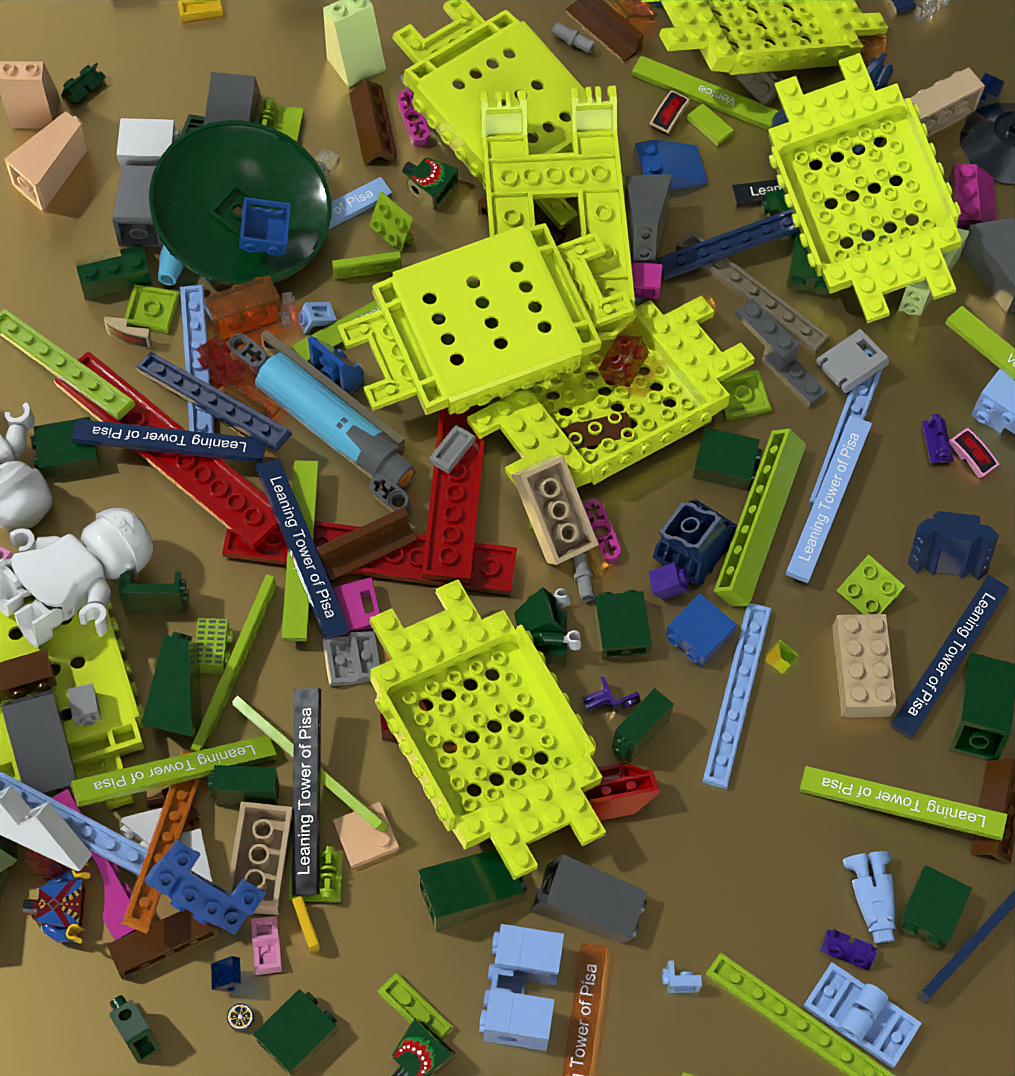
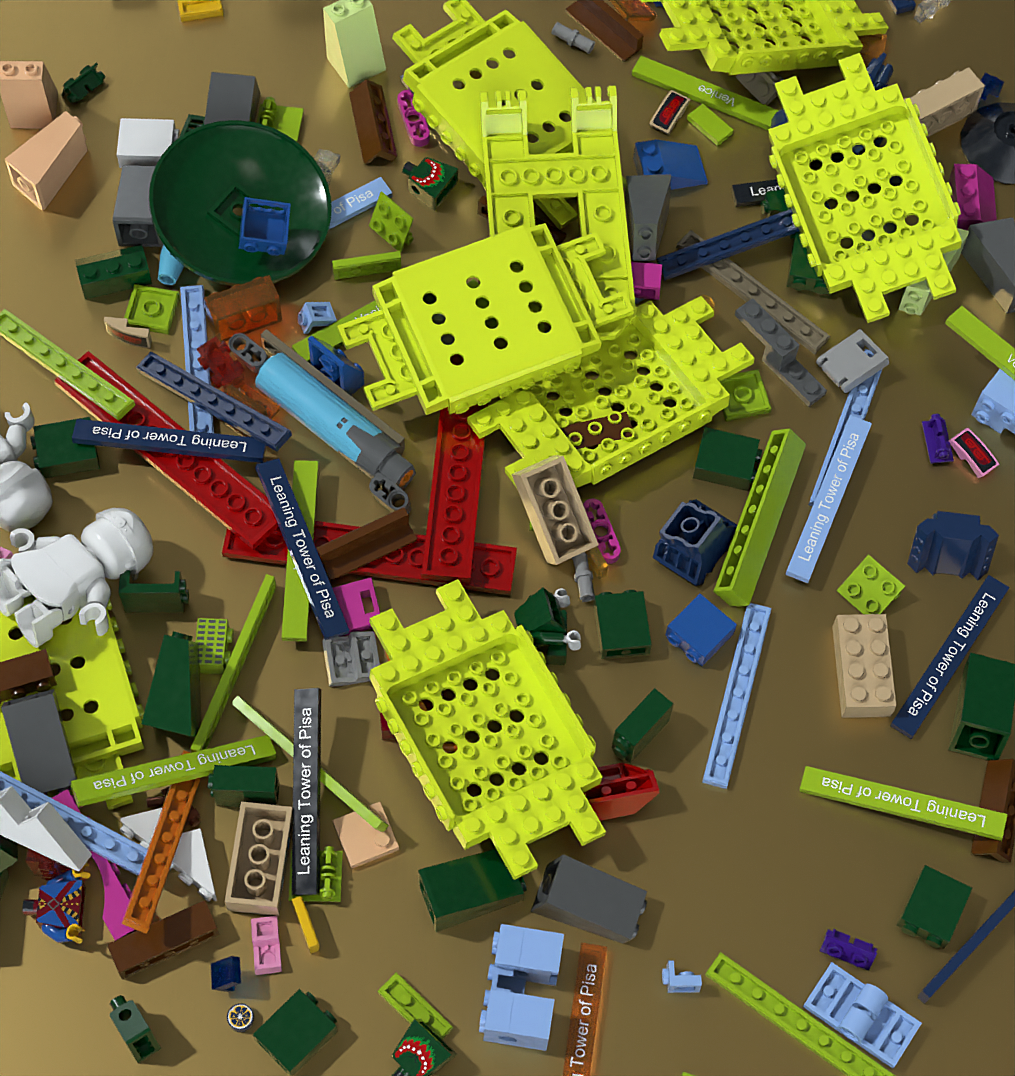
(84, 705): light grey brick -> none
(200, 896): blue bracket -> none
(288, 315): clear arm -> none
(452, 449): light grey tile -> none
(605, 696): dark purple bracket -> none
(623, 360): clear red brick -> none
(669, 581): dark purple brick -> none
(781, 656): clear neon green tile -> none
(874, 894): light blue piece -> none

